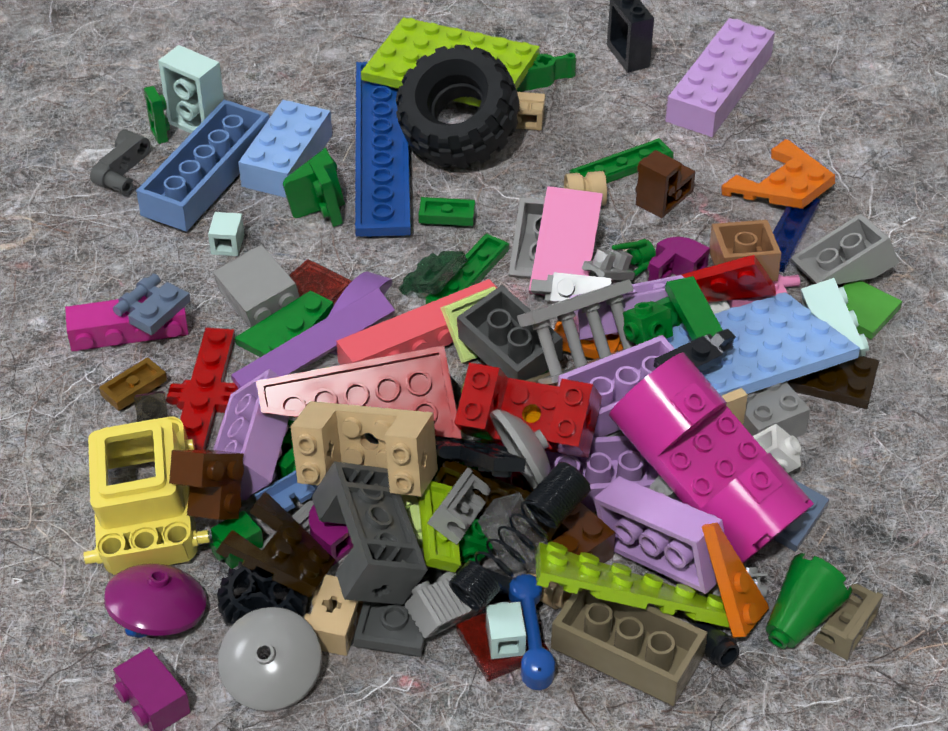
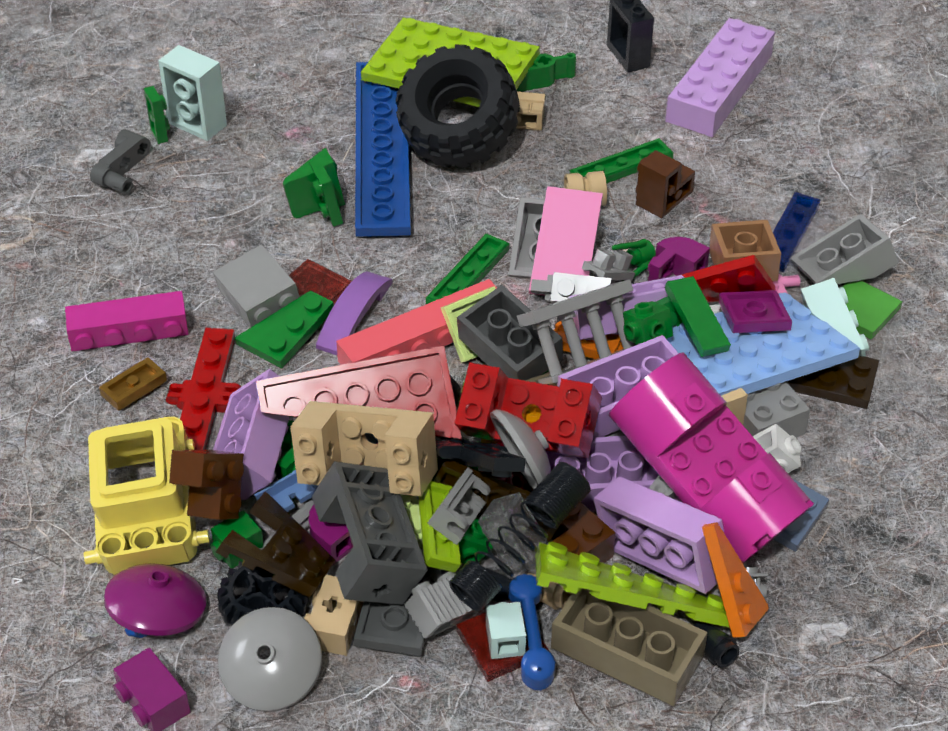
(150, 406): clear smoke bracket -> none
(158, 307): sand blue plate -> none
(200, 166): medium blue brick -> none
(226, 234): light aqua brick -> none
(283, 145): light blue brick -> none
(318, 339): medium lavender tile -> none
(433, 272): clear green plate -> none
(447, 211): green plate -> none
(704, 351): black hinge -> none
(755, 311): none -> magenta tile
(791, 185): orange wing -> none
(806, 599): green cone -> none
(850, 622): dark tan hinge -> none

